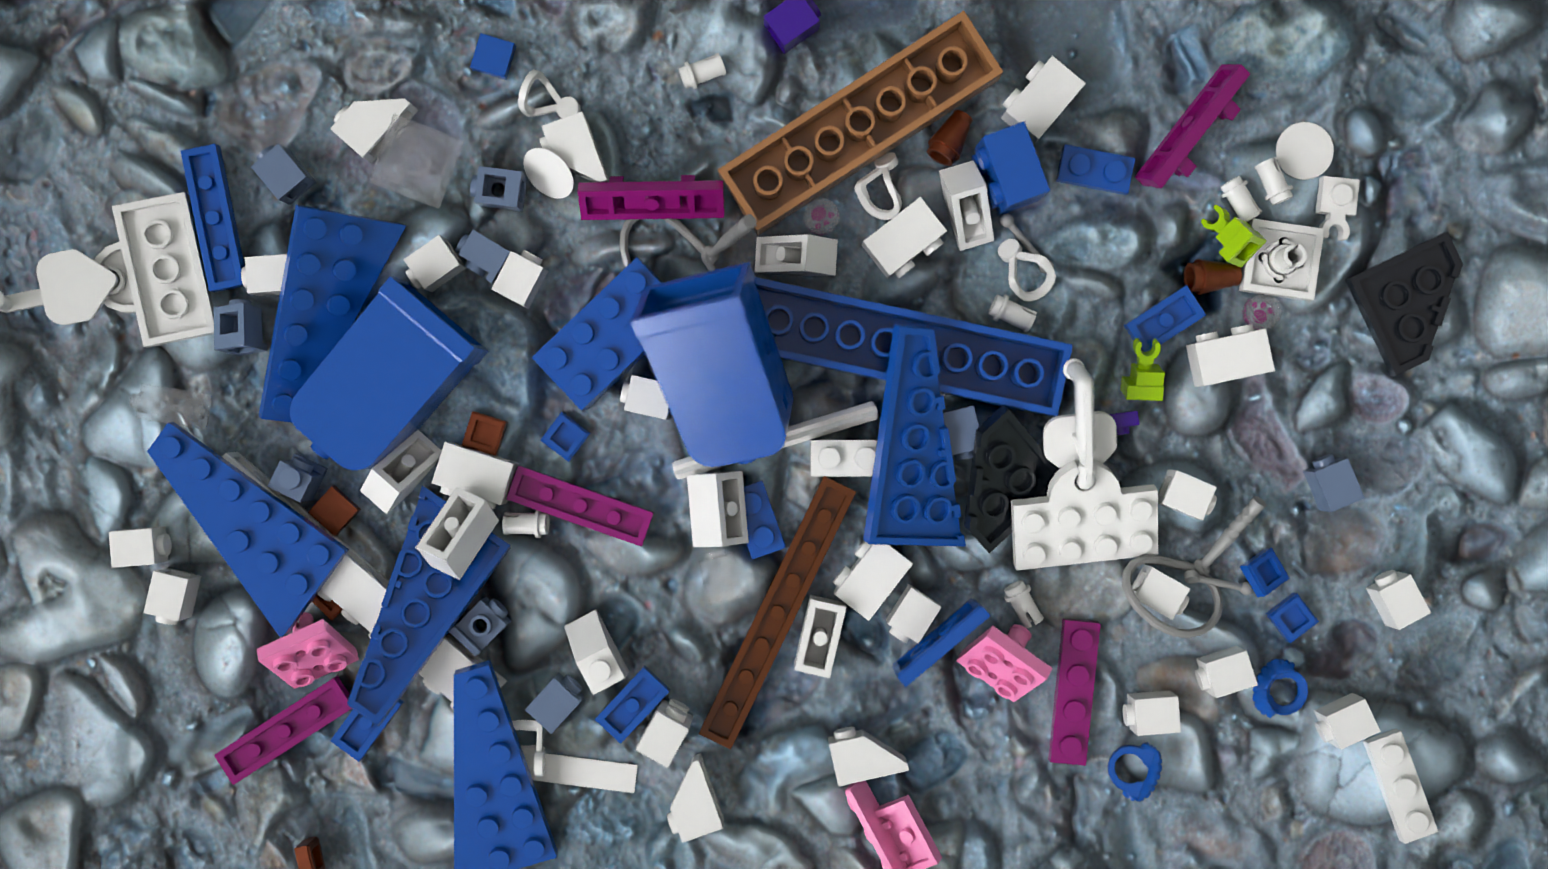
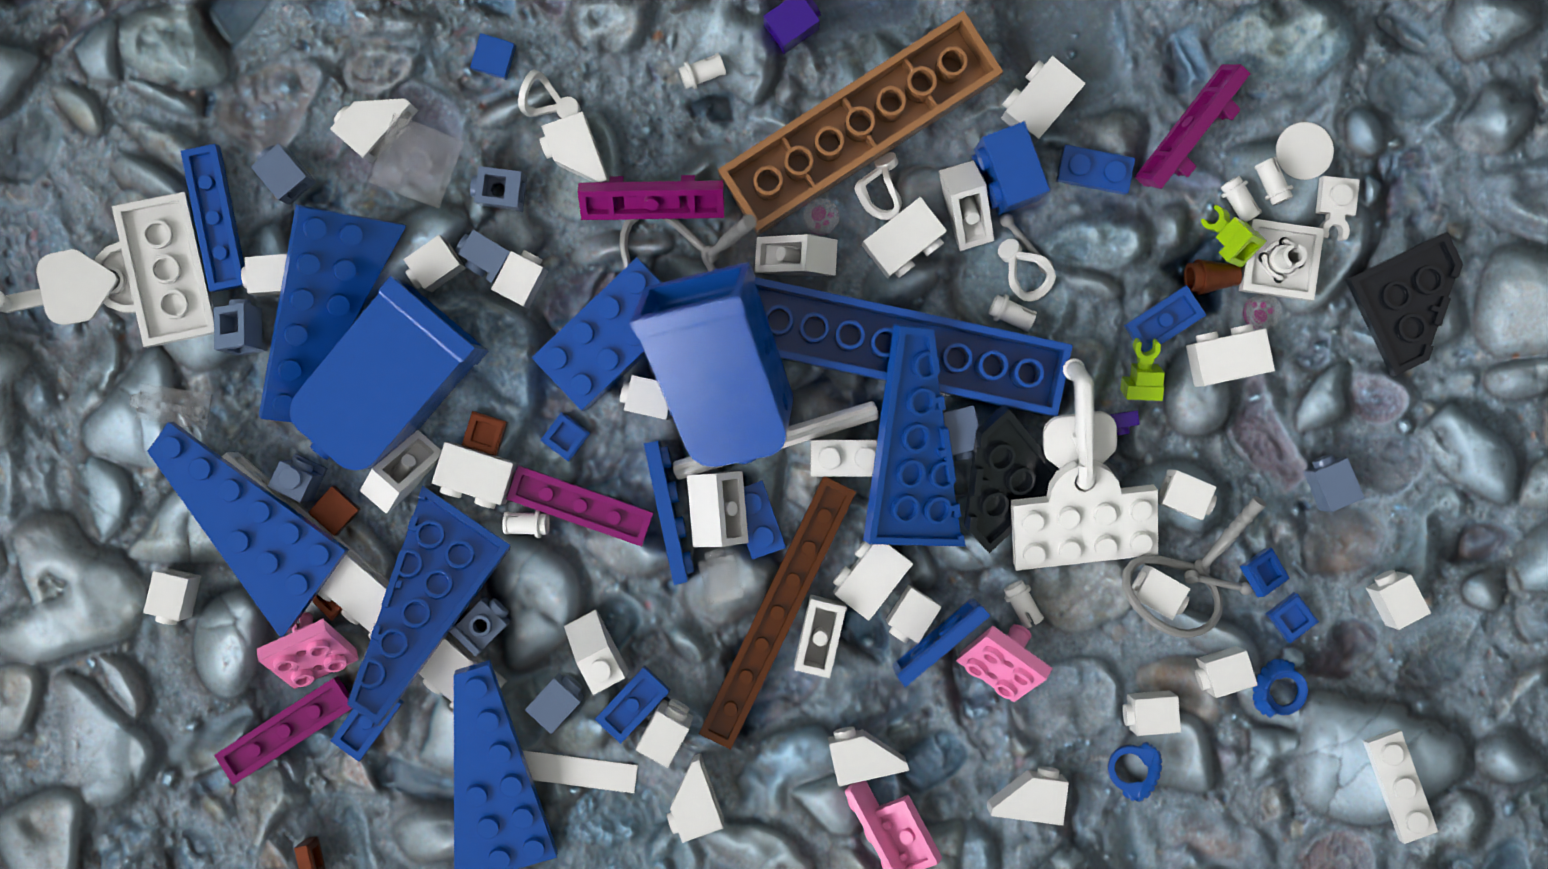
(139, 546): white brick -> none
(457, 533): white brick -> none
(538, 749): white piece -> none
(548, 173): white sticker -> none
(672, 526): none -> blue plate
(950, 138): copper cone -> none
(1033, 797): none -> white slope
(1074, 692): magenta plate -> none
(1346, 721): white brick -> none

